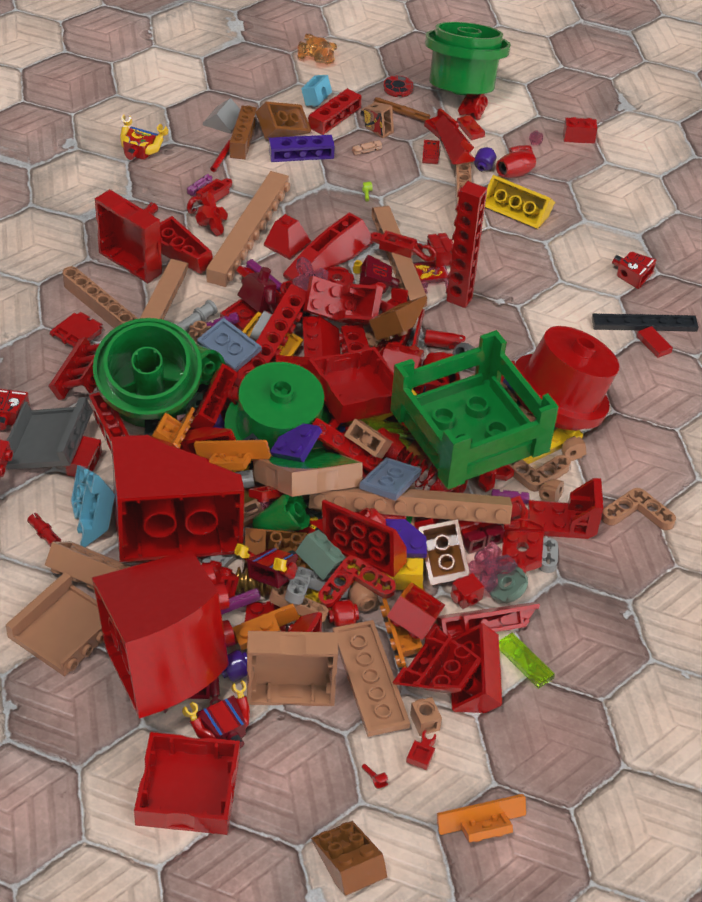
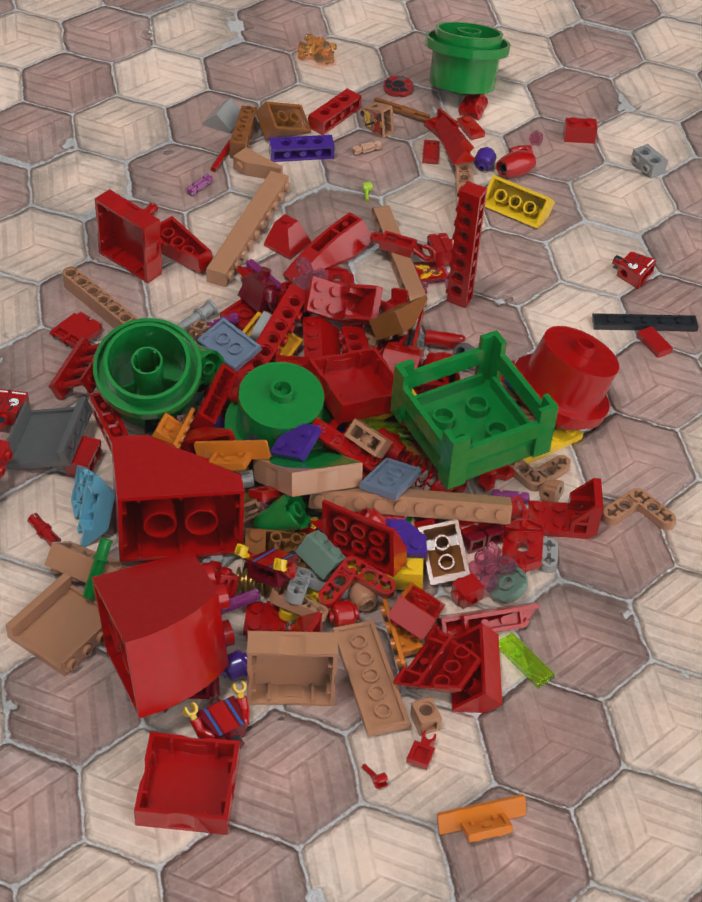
(97, 567): none -> green axle
(140, 142): torso -> none
(166, 290): nougat beam -> none
(211, 214): red plant -> none
(217, 188): red piece -> none
(254, 164): none -> nougat slope
(265, 622): orange bracket -> none
(316, 90): medium azure brick -> none
(350, 857): dark orange slope -> none
(376, 273): dark red torso -> none
(574, 448): nougat piece -> none
(649, 161): none -> light grey brick

